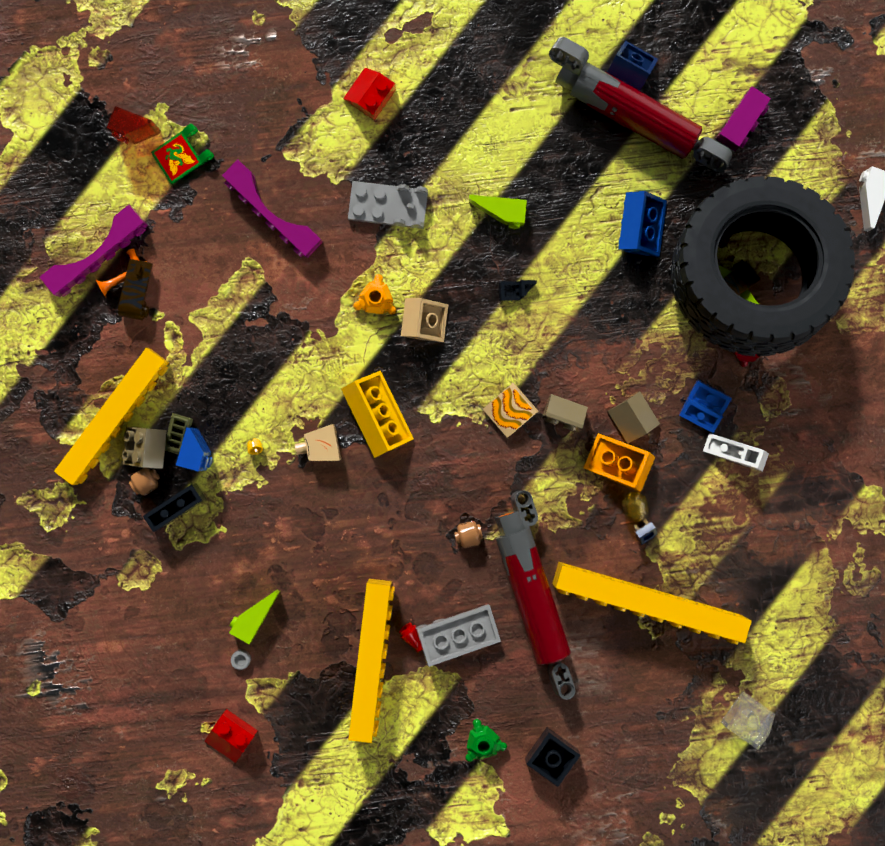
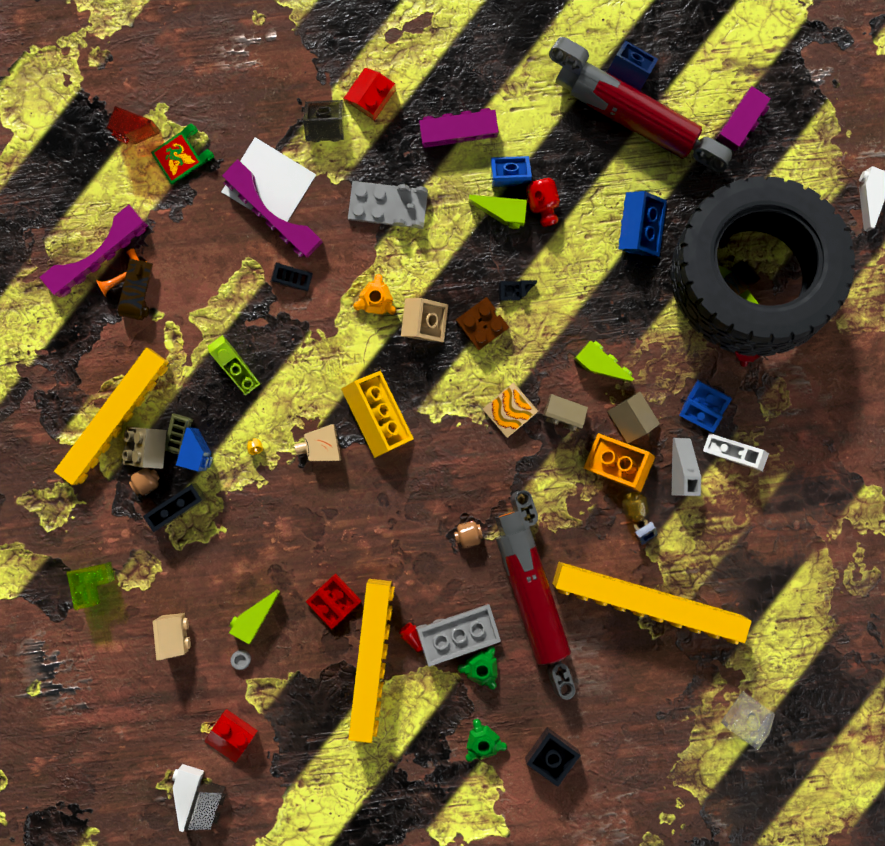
(84, 583): none -> clear neon green brick
(171, 636): none -> tan slope
(186, 783): none -> white slope
(205, 806): none -> clear smoke slope
(233, 365): none -> lime slope
(277, 179): none -> white sticker
(277, 266): none -> black slope
(324, 120): none -> clear smoke slope
(333, 601): none -> red slope
(458, 128): none -> magenta brick
(475, 330): none -> reddish brown piece
(481, 668): none -> green rock
(510, 171): none -> blue slope
(543, 199): none -> red piece
(598, 362): none -> lime slope
(685, 469): none -> light grey slope

